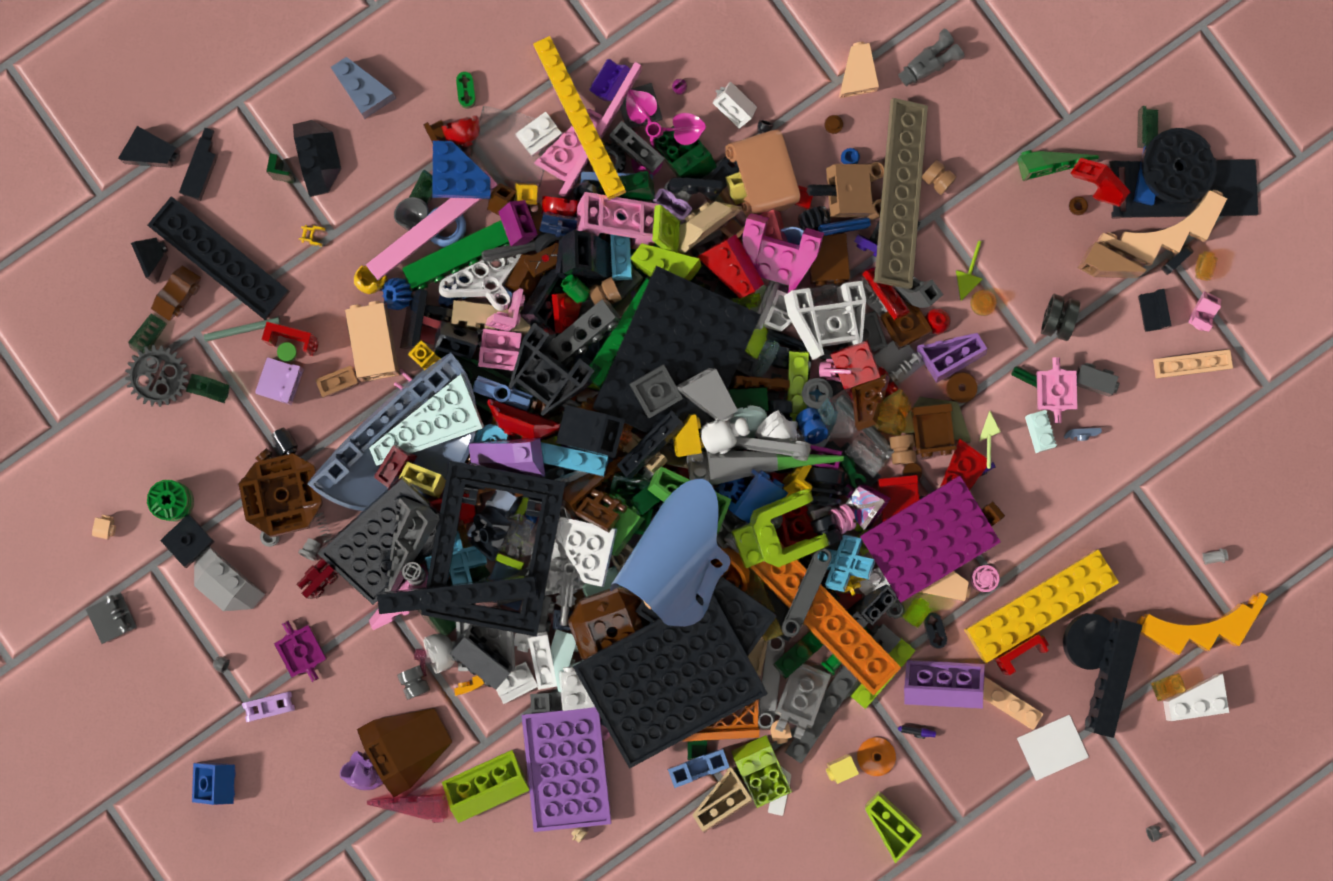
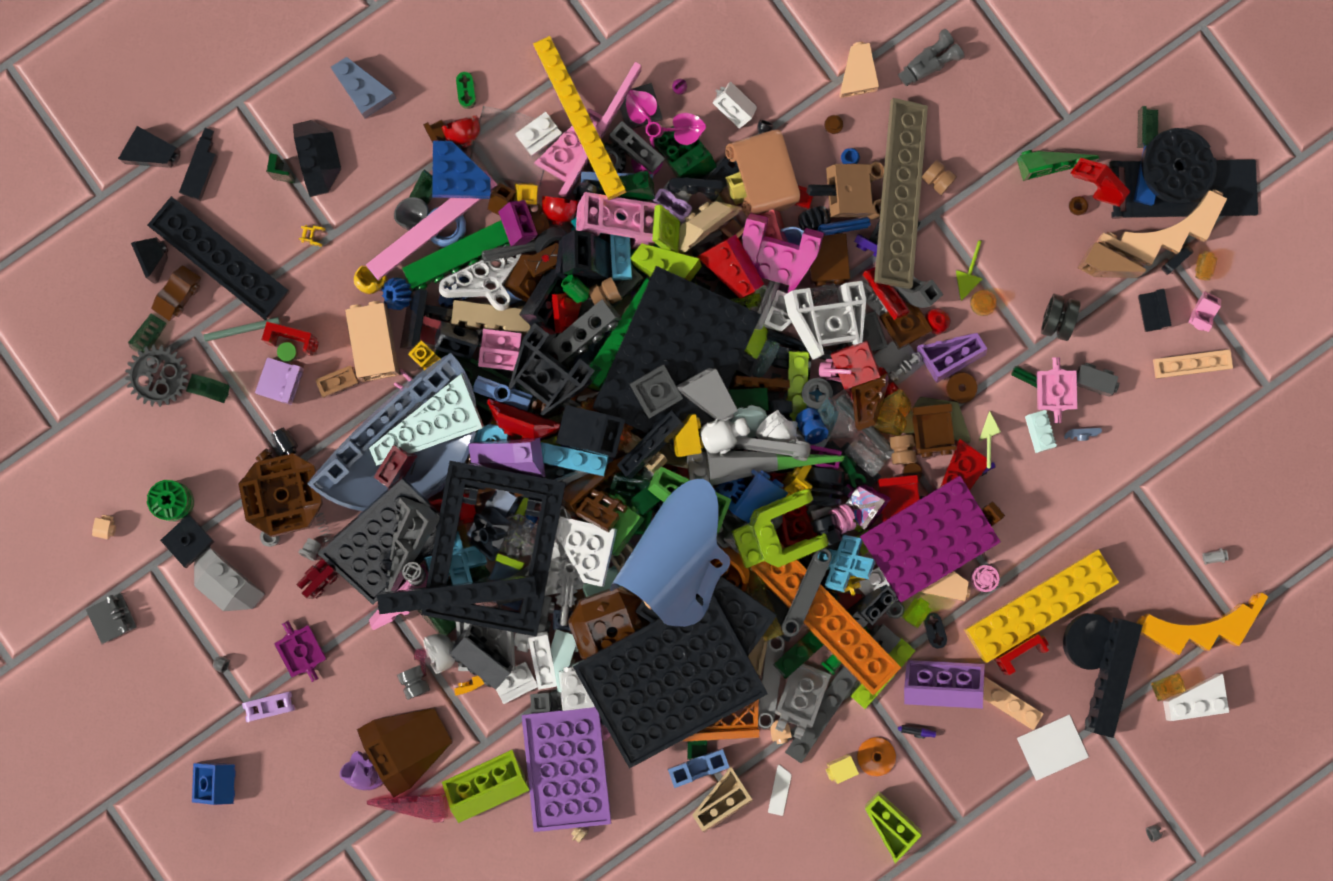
(424, 480): light yellow brick -> none
(508, 321): bright pink bracket -> none
(557, 224): dark blue hips -> none
(609, 80): dark purple bracket -> none
(761, 771): lime slope -> none

